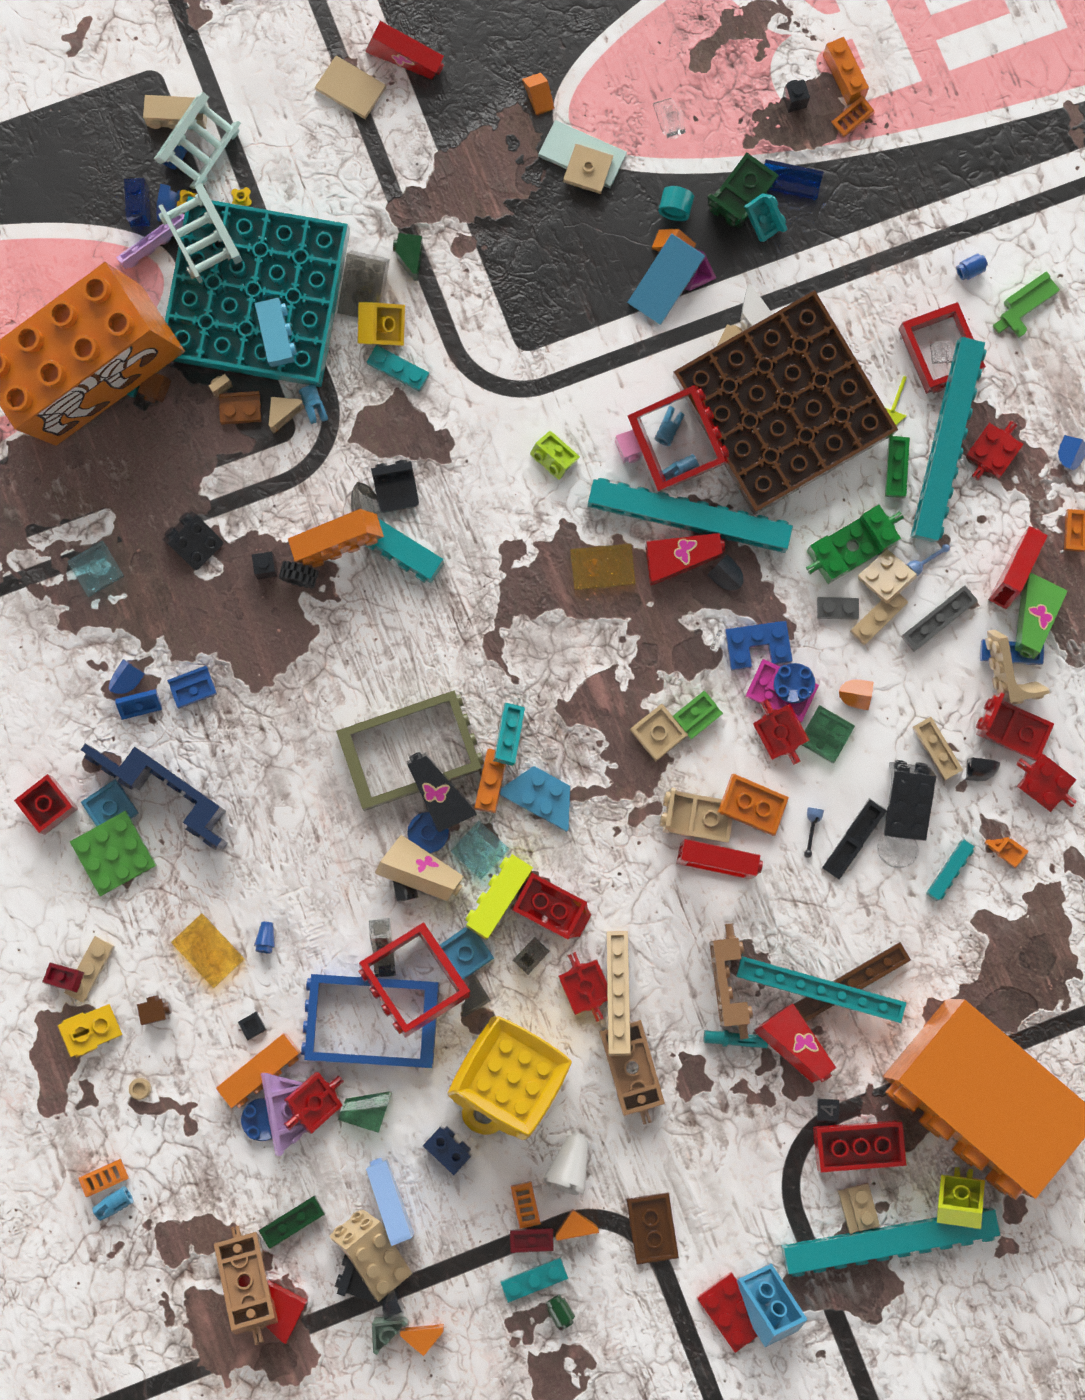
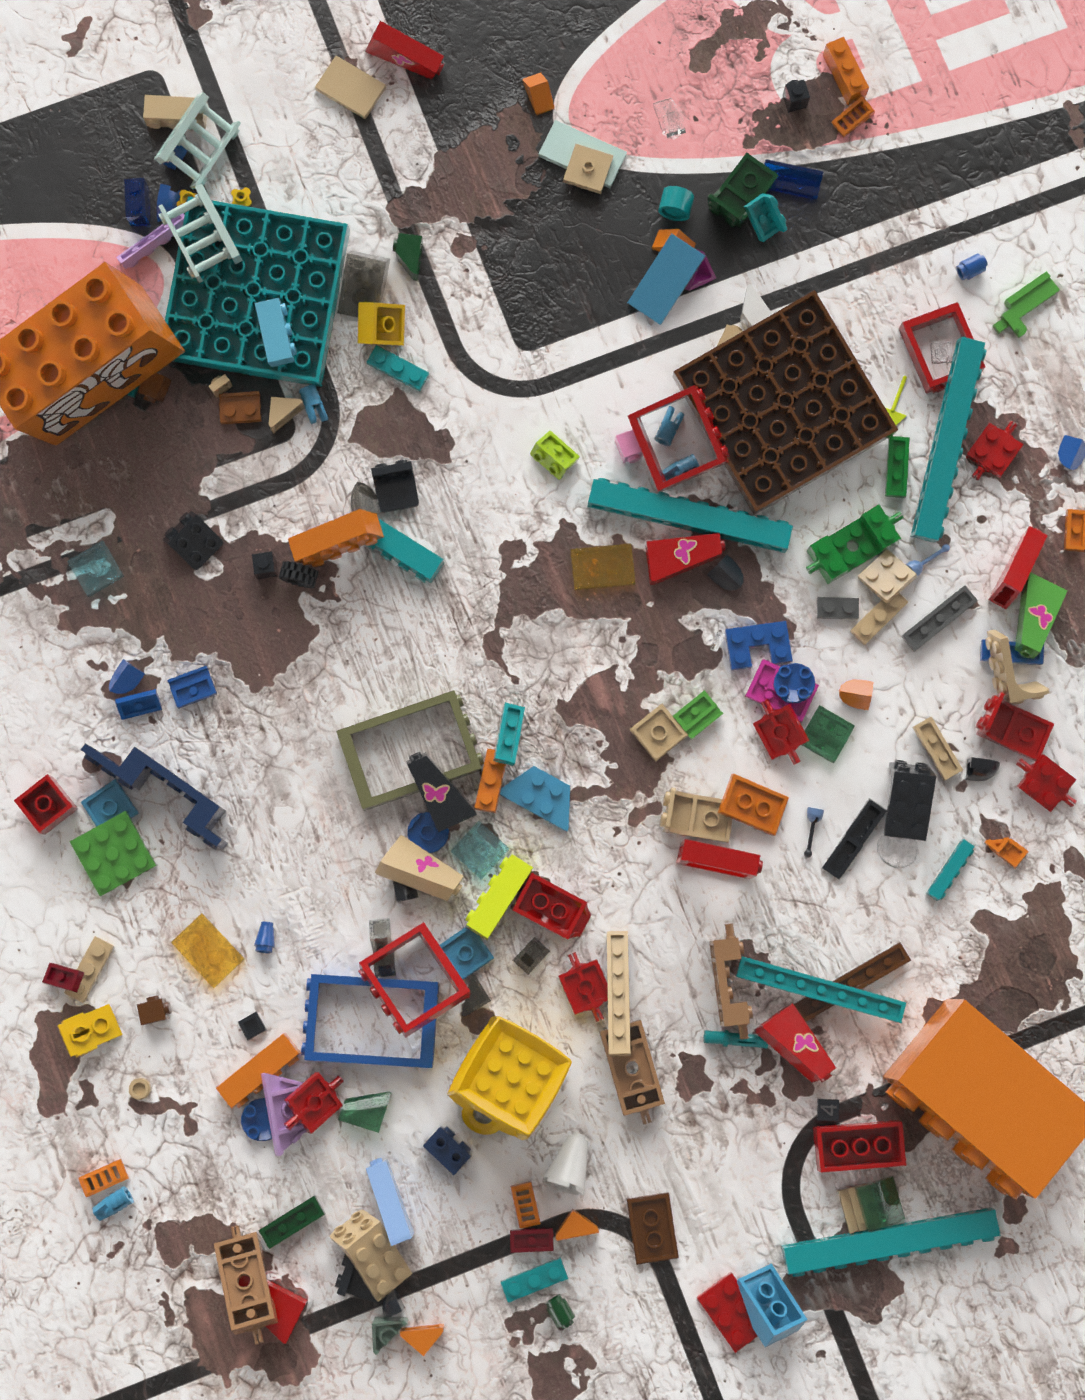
(880, 1203): none -> clear green slope
(961, 1200): neon yellow hinge -> none

